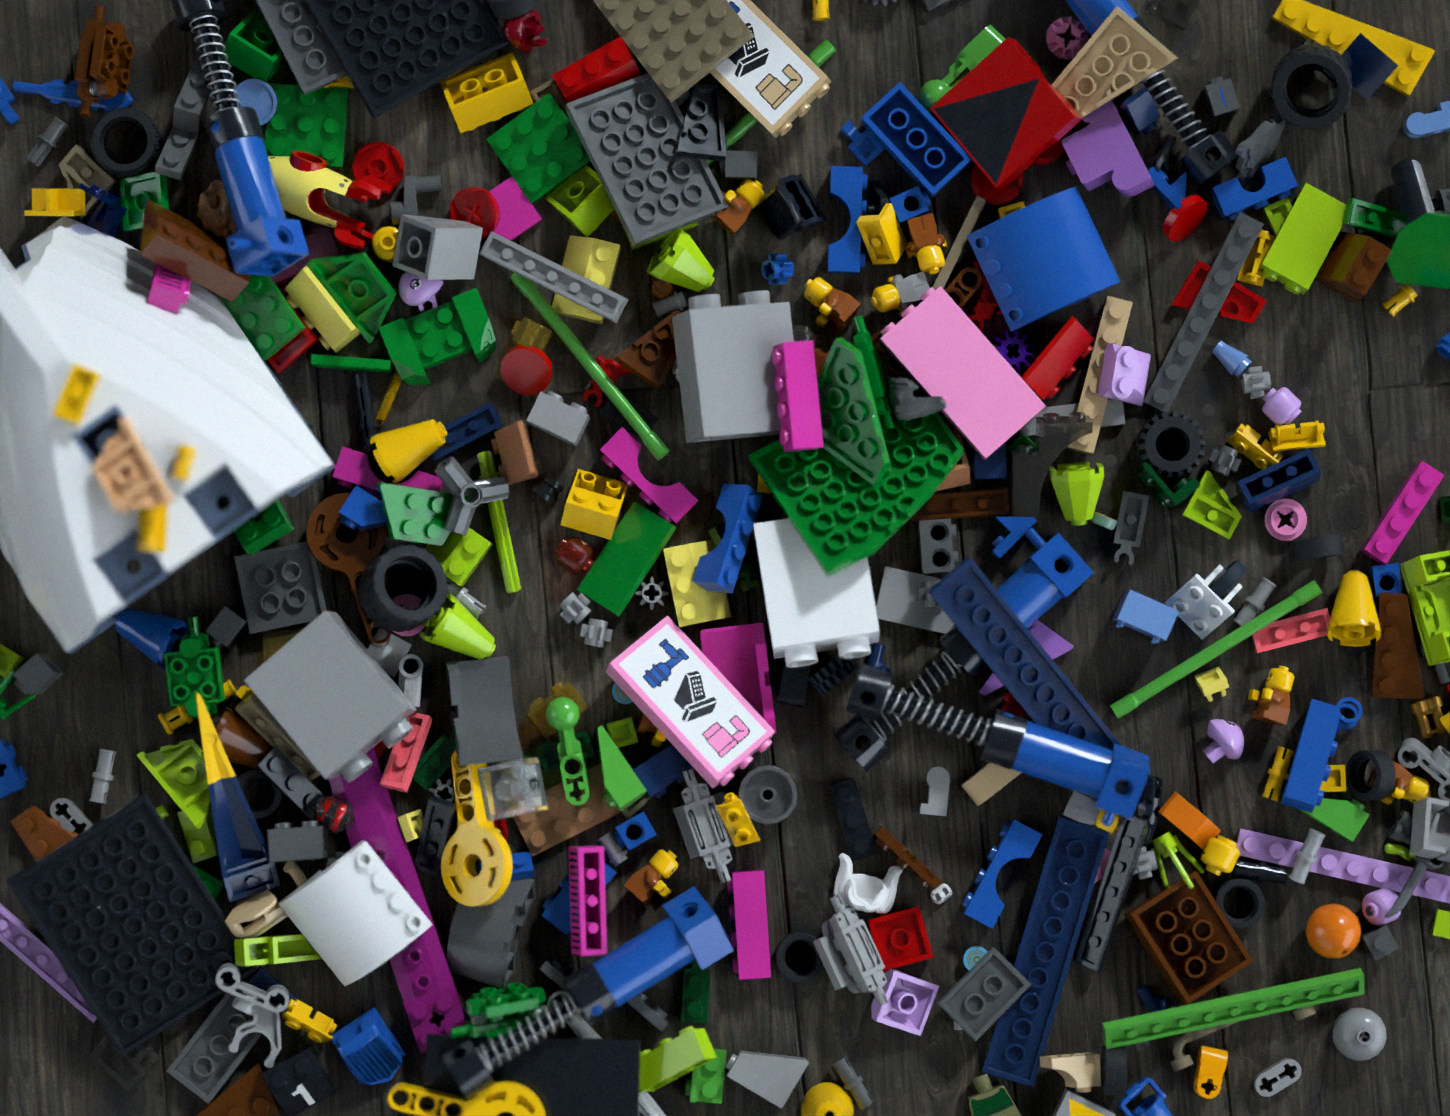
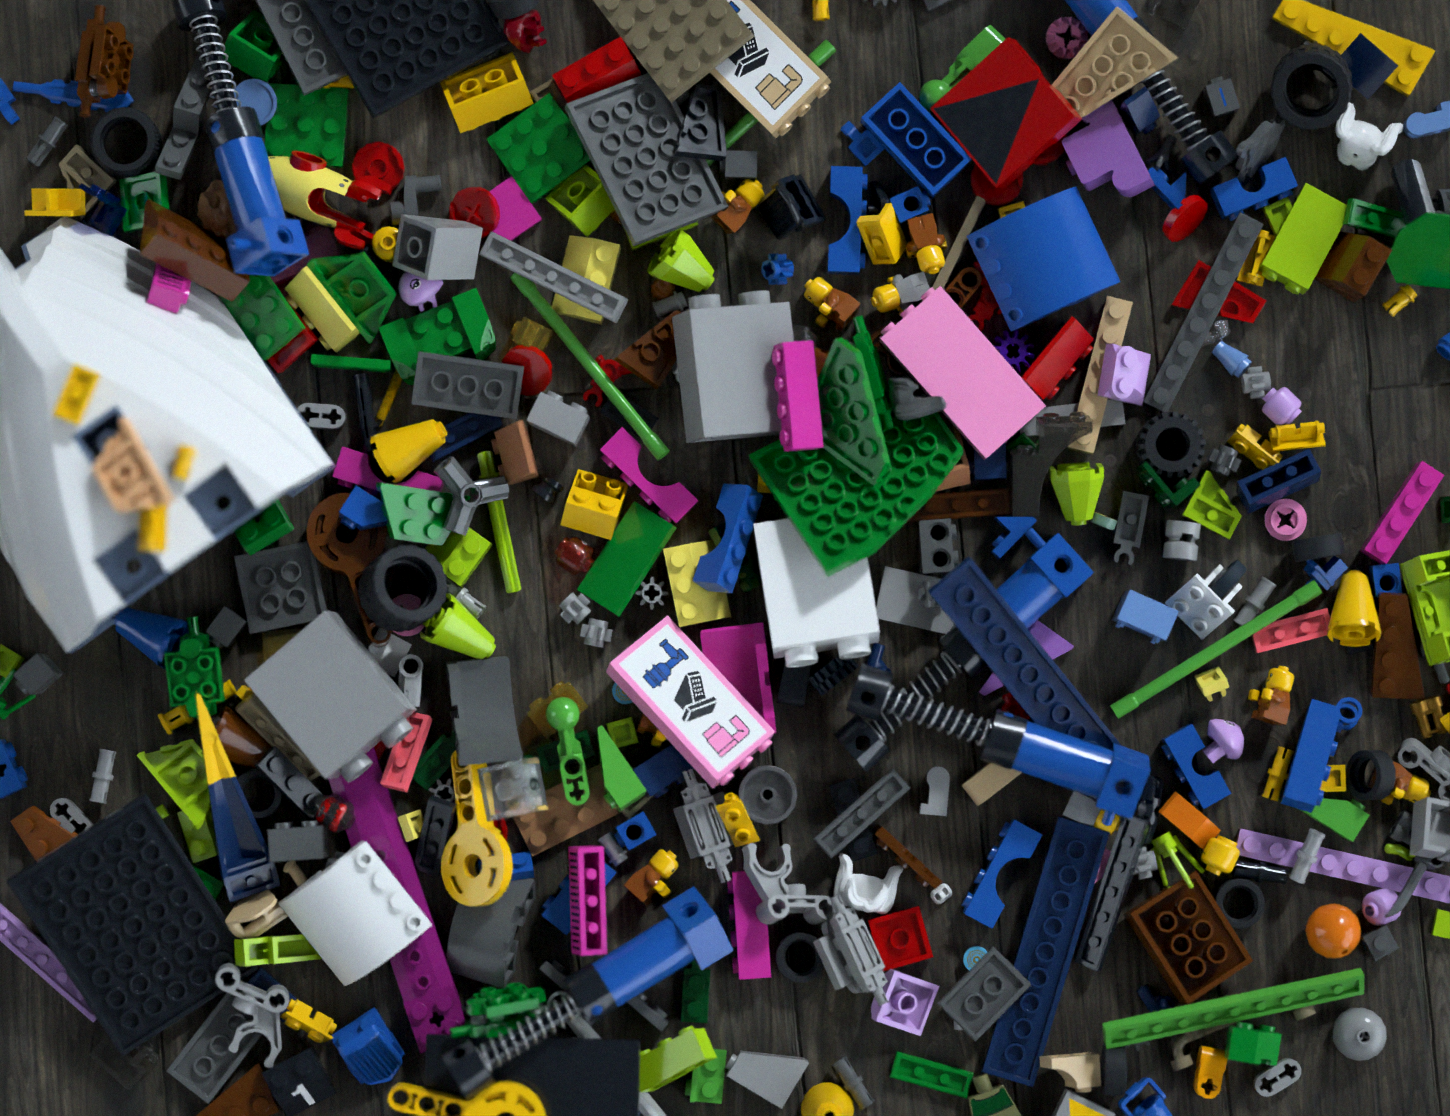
(323, 409): none -> light grey beam
(467, 385): none -> dark grey plate
(779, 898): none -> light grey piece
(861, 813): none -> dark grey tile
(931, 1074): none -> green tile
(1178, 549): none -> light grey wheel
(1203, 788): none -> blue arch
(1217, 335): none -> clear arm
(1253, 1044): none -> green brick
(1327, 574): none -> blue piece
(1363, 140): none -> white hair

